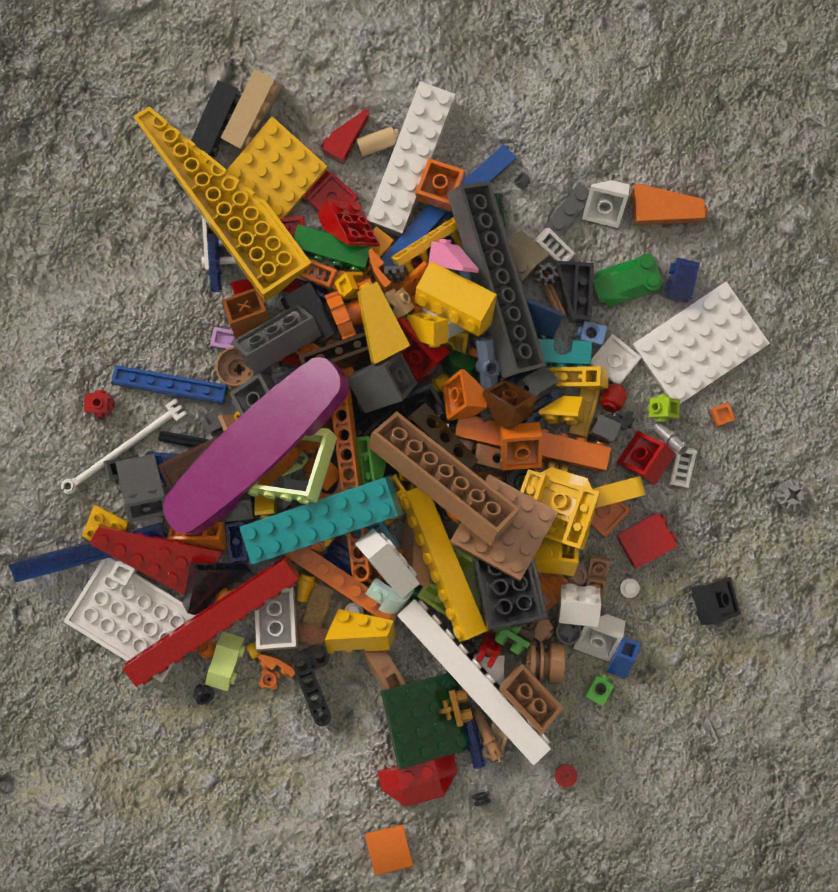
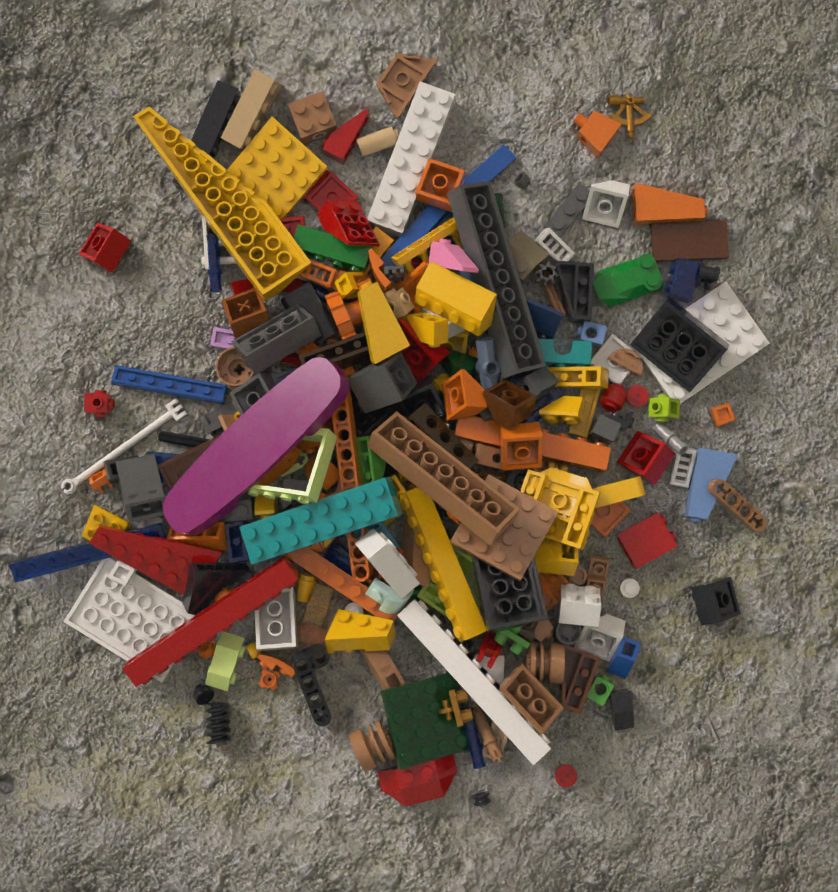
(98, 480): none -> orange tile
(105, 247): none -> red slope
(218, 722): none -> black piece
(312, 117): none -> medium nougat brick
(372, 746): none -> medium nougat wheel
(389, 849): orange slope -> none
(401, 80): none -> medium nougat wing
(578, 677): none -> reddish brown wedge
(596, 131): none -> orange torso
(621, 709): none -> black slope
(628, 102): none -> pearl gold piece
(628, 360): none -> medium nougat tile
(637, 396): none -> red piece
(679, 344): none -> black slope
(689, 240): none -> reddish brown tile
(707, 275): none -> black piece
(707, 466): none -> medium blue slope
(738, 503): none -> medium nougat beam
(783, 494): light grey gear -> none

